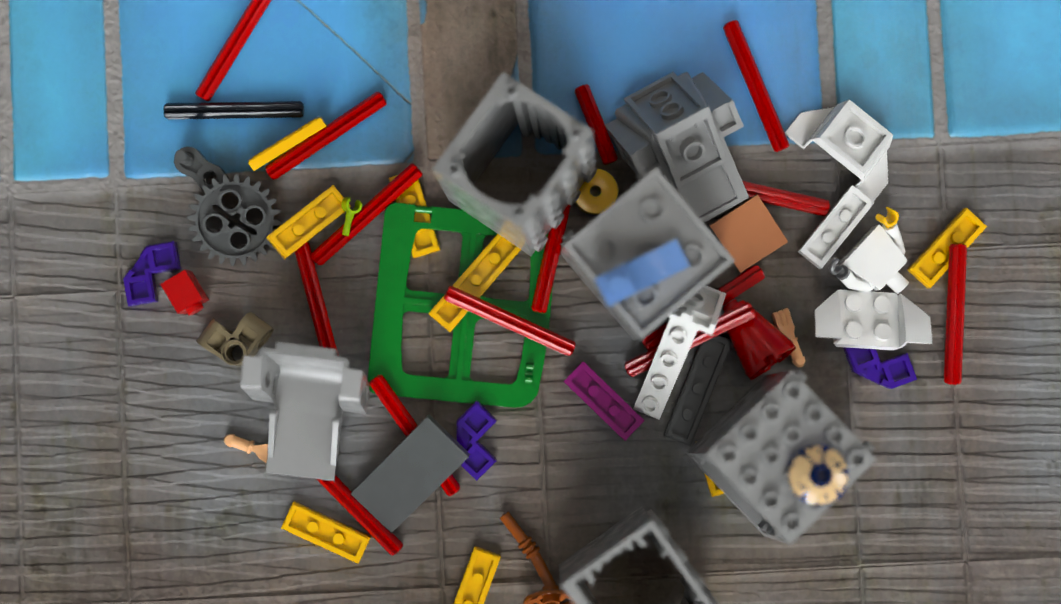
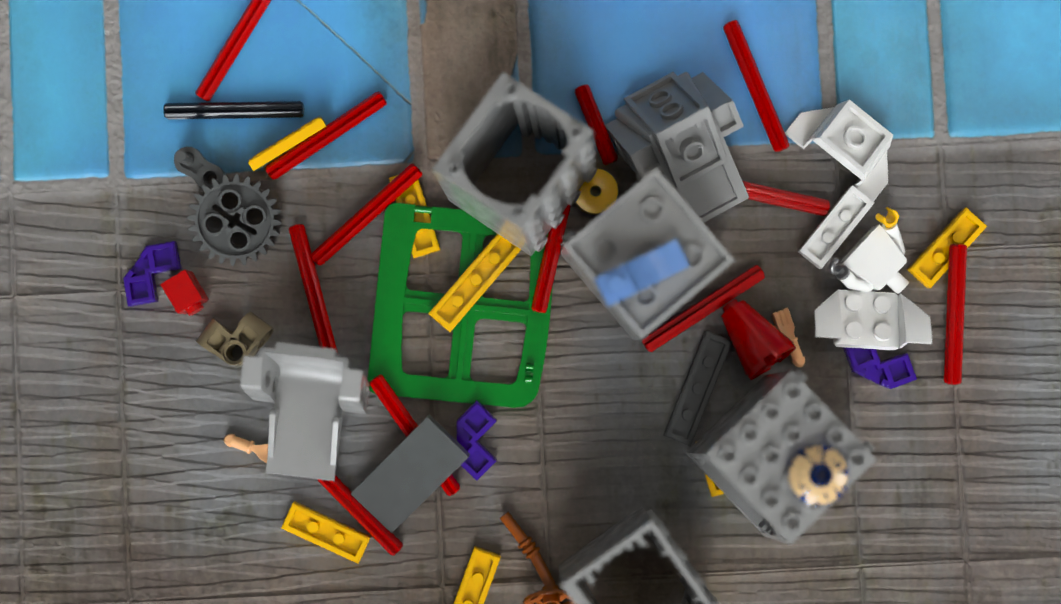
(307, 222): yellow tile -> none
(349, 214): lime hand -> none
(509, 321): red axle -> none
(603, 400): magenta plate -> none
(698, 313): white bracket -> none
(725, 322): red axle -> none
(748, 233): nougat tile -> none

